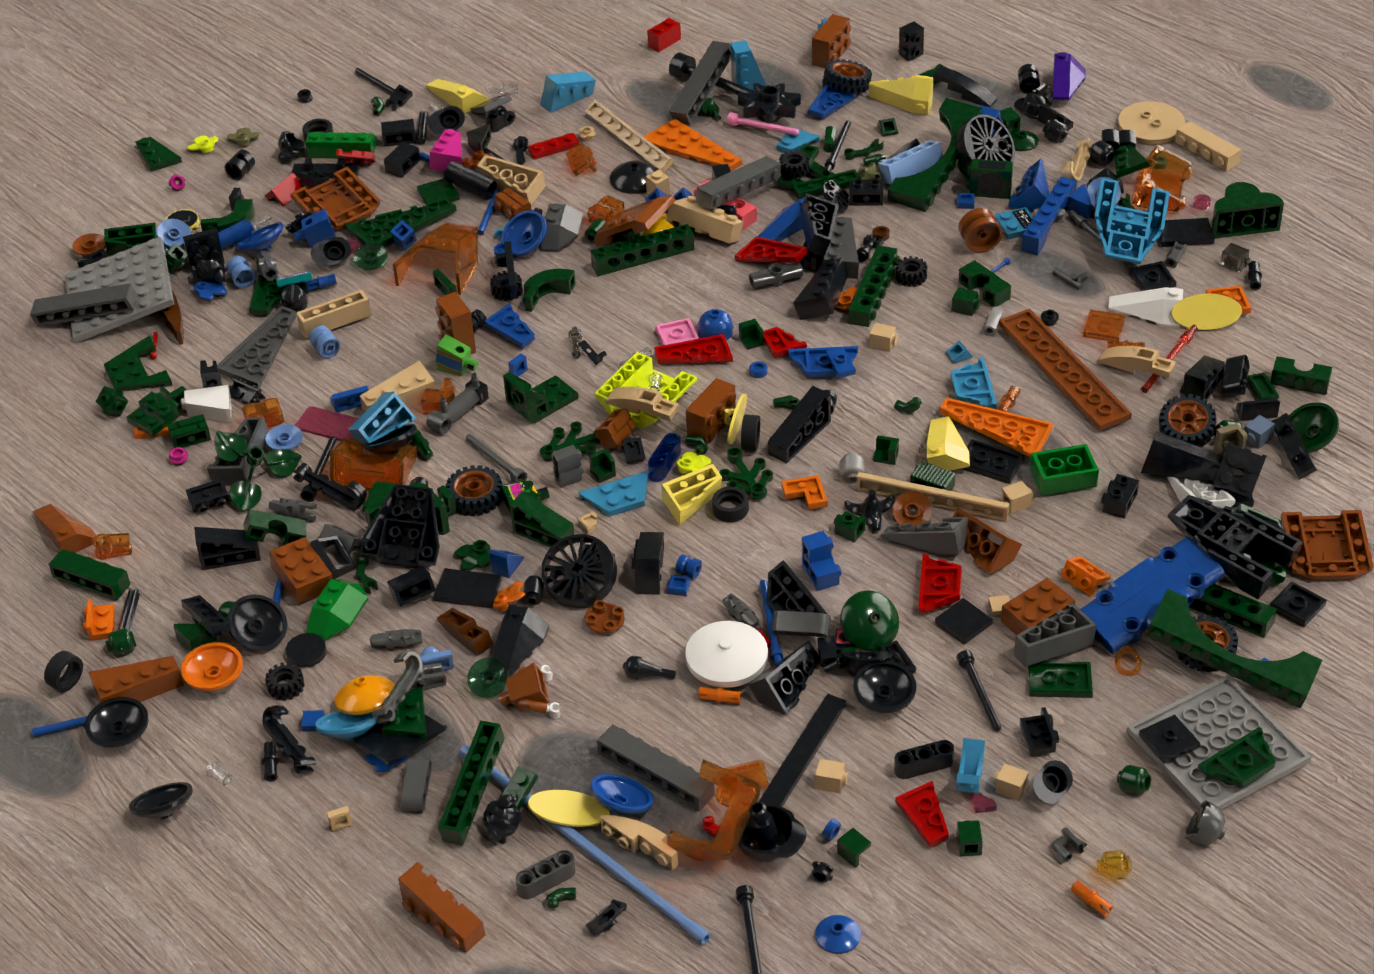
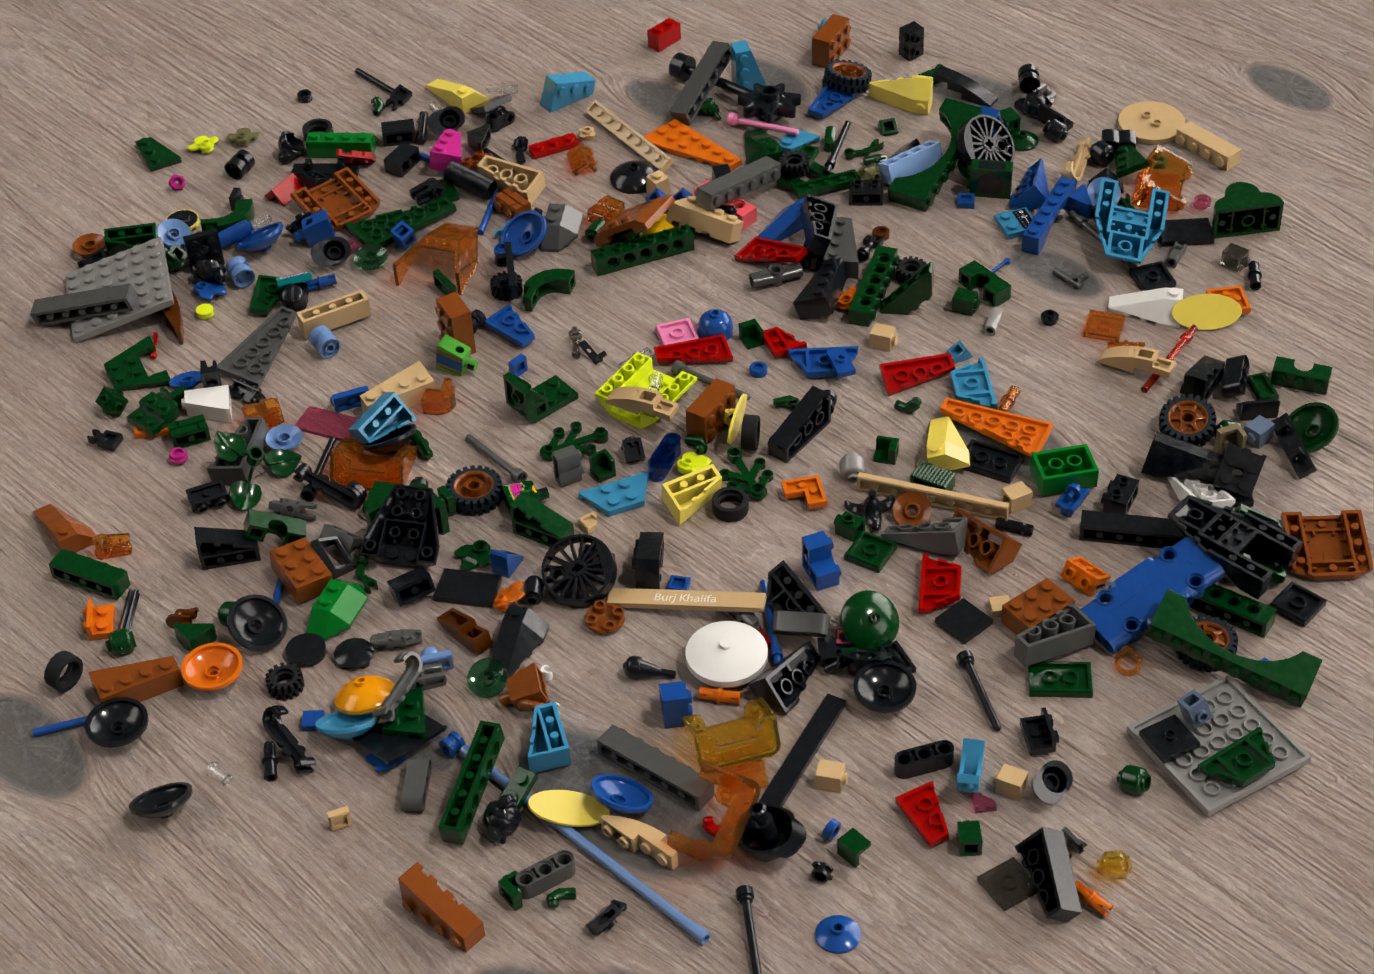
(107, 440): none -> black plate
(181, 616): none -> reddish brown piece
(187, 380): none -> blue dish
(204, 311): none -> neon yellow tile
(206, 615): black hinge -> none
(266, 265): dark grey piece -> none
(354, 653): none -> black dish
(426, 191): none -> black piece
(451, 744): none -> blue wheel
(474, 393): dark grey piece -> none
(510, 891): none -> dark green bracket
(548, 740): none -> dark azure wedge
(615, 428): dark orange brick -> none
(674, 703): none -> blue brick
(679, 366): none -> dark grey piece
(688, 566): blue wheel -> none
(688, 600): none -> tan tile
(736, 740): none -> clear yellow windscreen
(760, 144): none -> dark green wedge
(834, 194): black plate -> none
(870, 551): none -> dark green tile
(910, 293): none -> dark green wedge
(913, 372): none -> red wing
(980, 230): dark orange wheel -> none
(1007, 884): none -> clear smoke tile
(1014, 526): none -> black axle
(1051, 873): none -> black wedge
(1065, 370): dark orange plate -> none
(1066, 76): dark purple wedge -> none
(1071, 499): none -> blue hips
(1128, 529): none -> black brick
(1194, 708): none -> sand blue brick
(1206, 825): dark grey cylinder -> none

